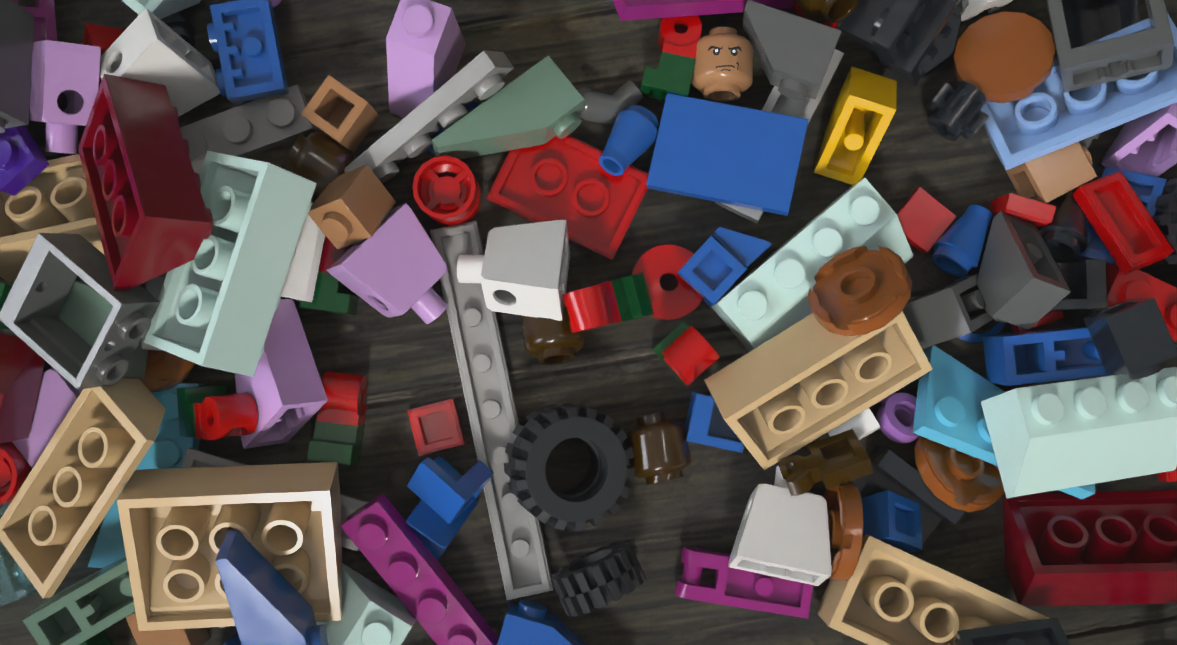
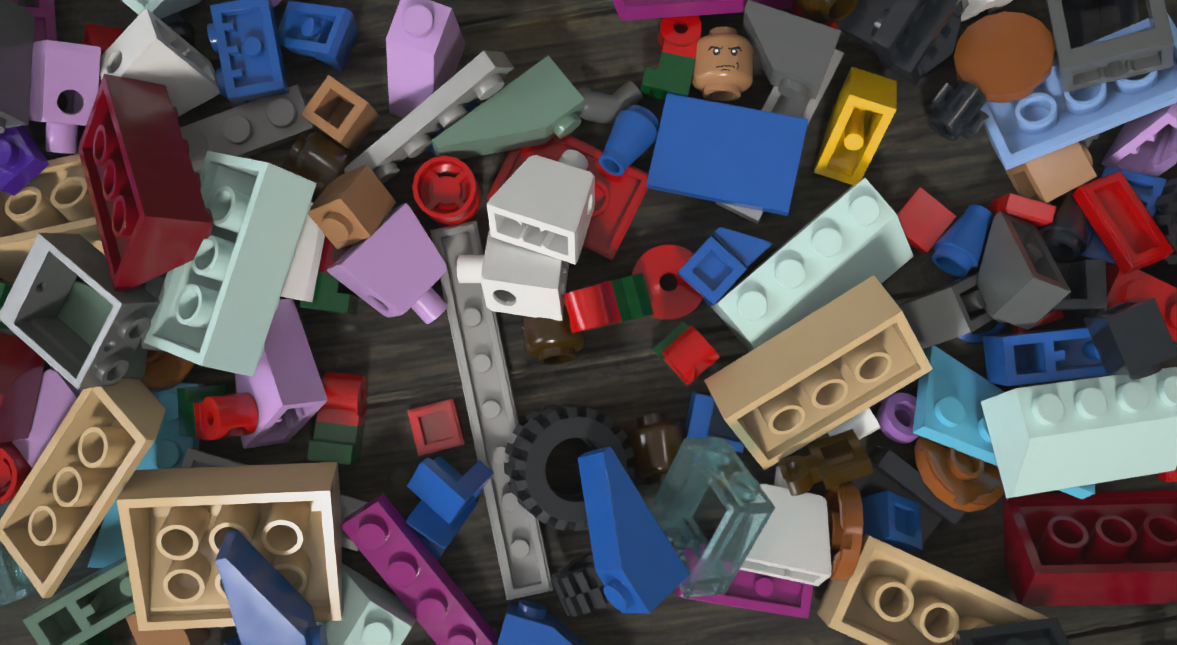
(318, 32): none -> blue slope
(546, 206): none -> white torso
(625, 538): none -> blue slope
(695, 467): none -> clear light blue window
(860, 291): dark orange tile -> none

